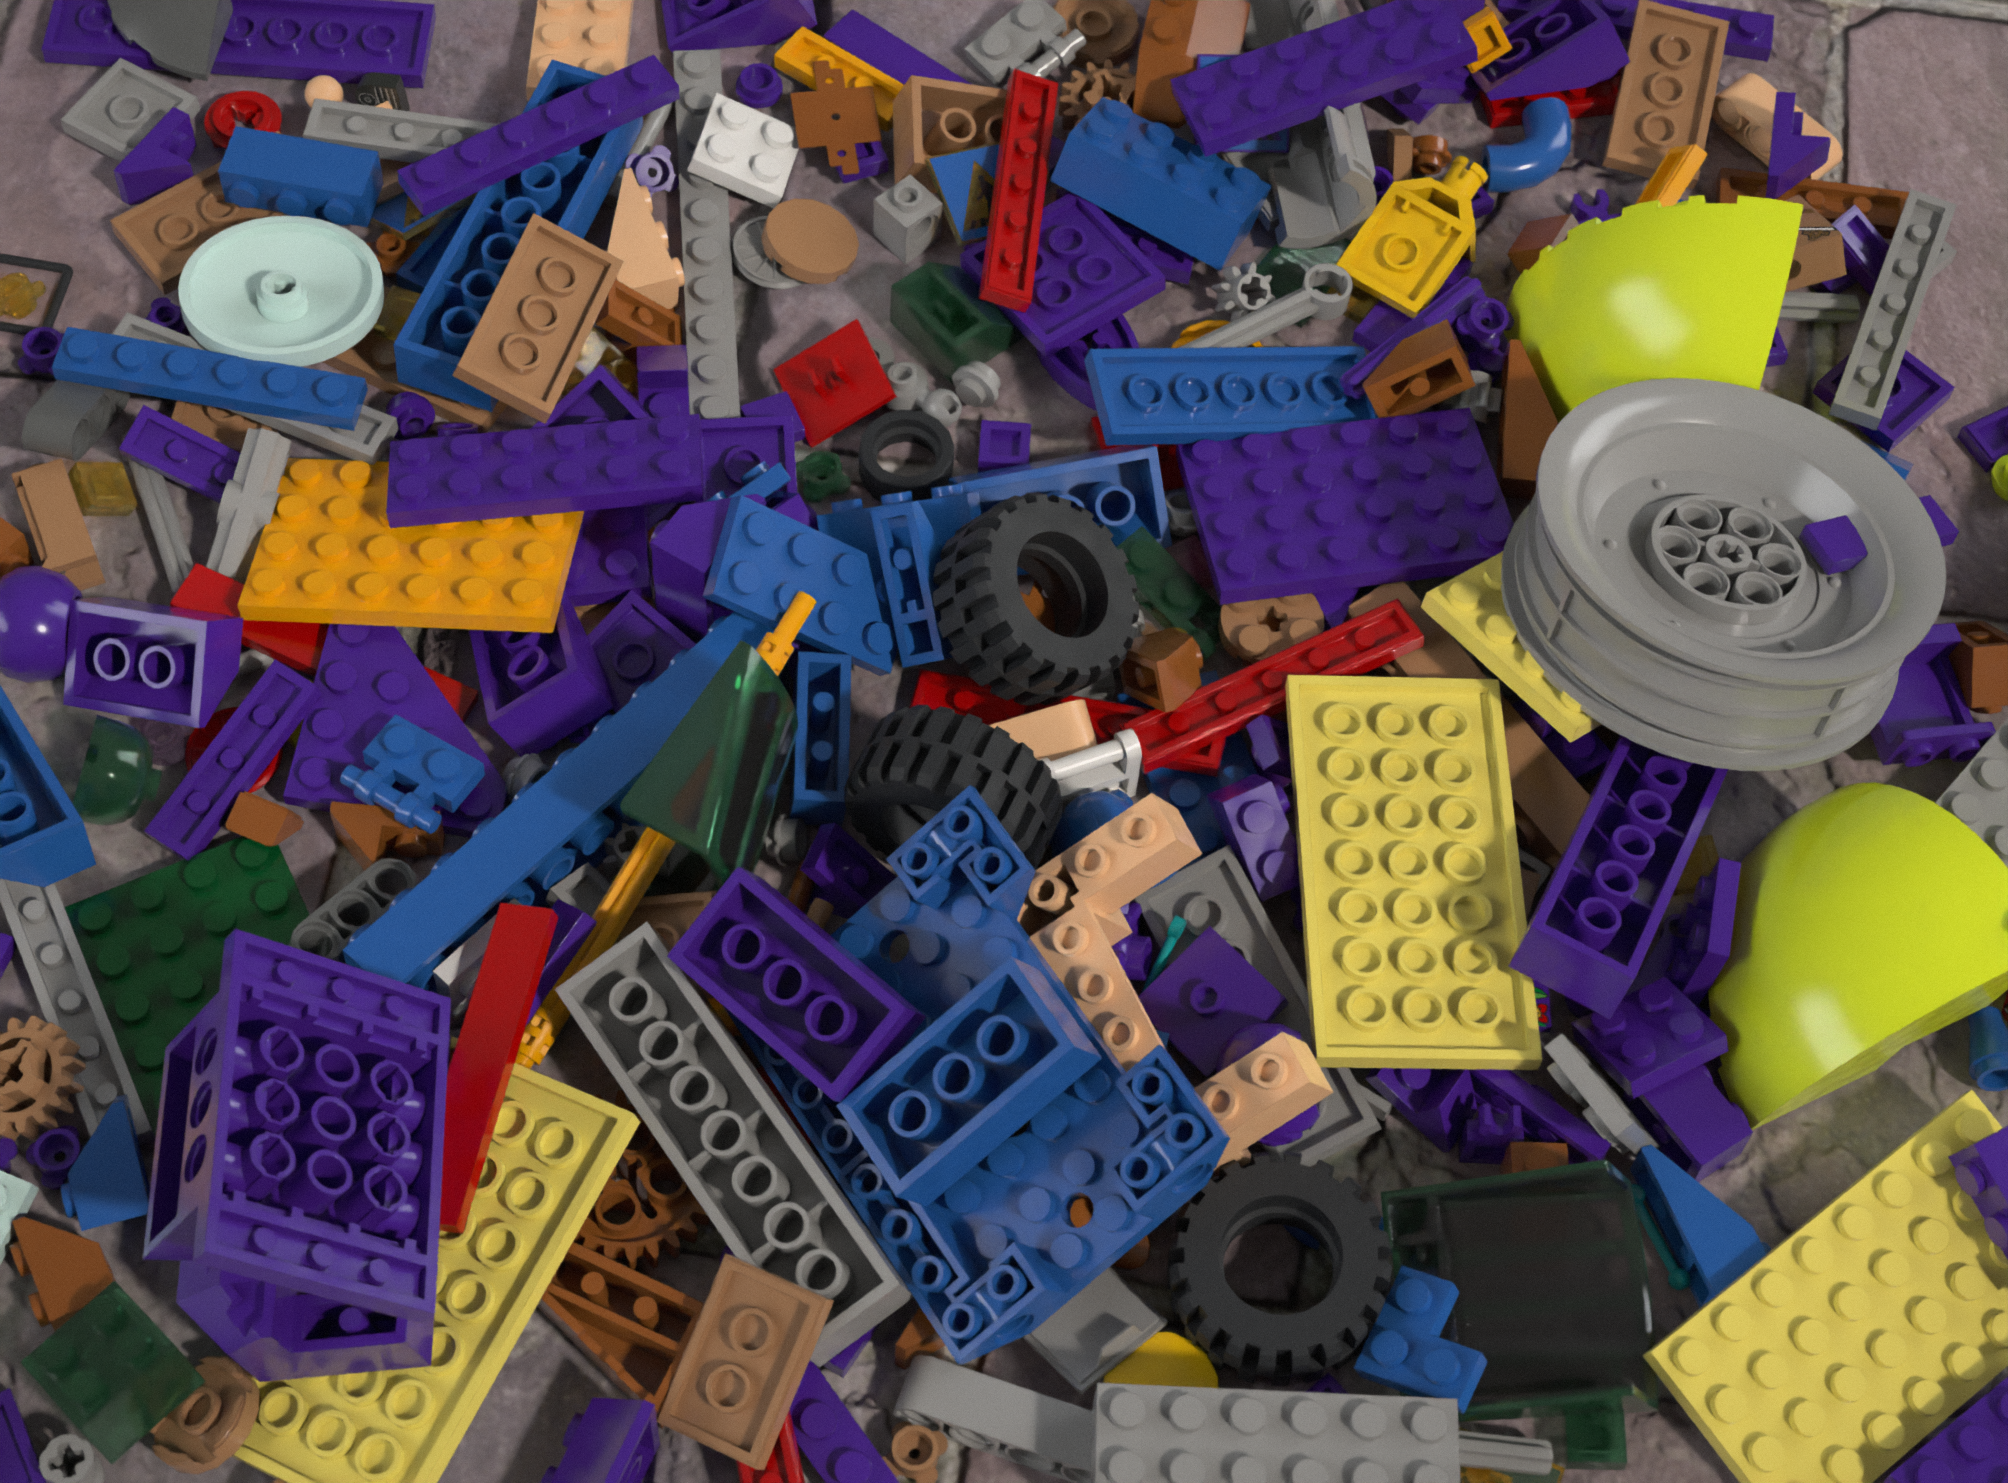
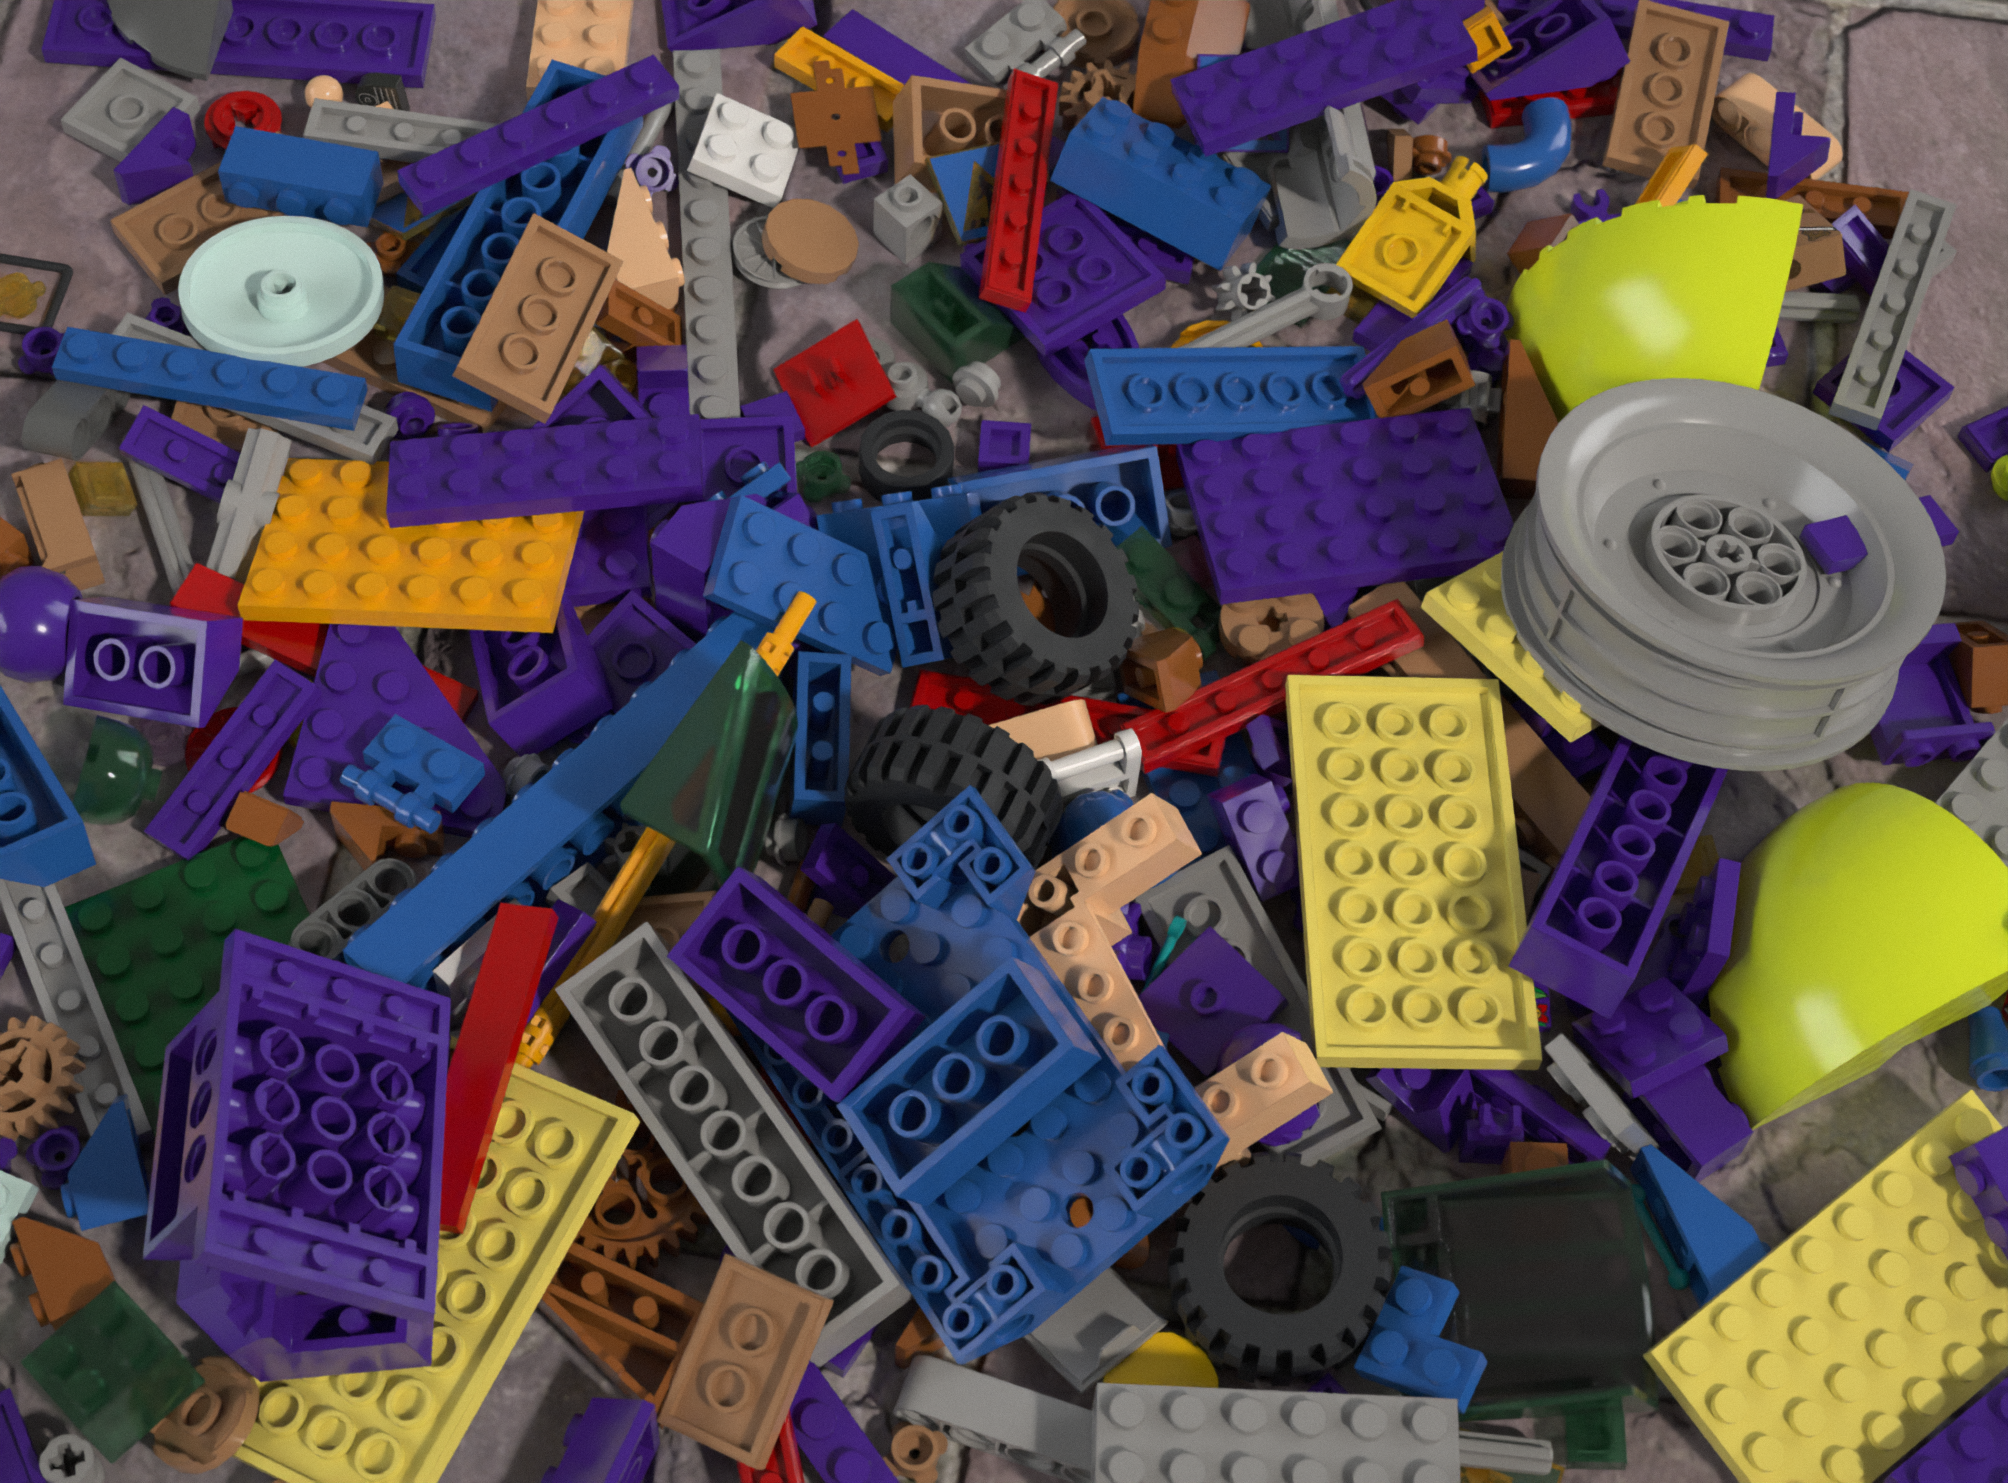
(759, 86): dark purple plate -> none

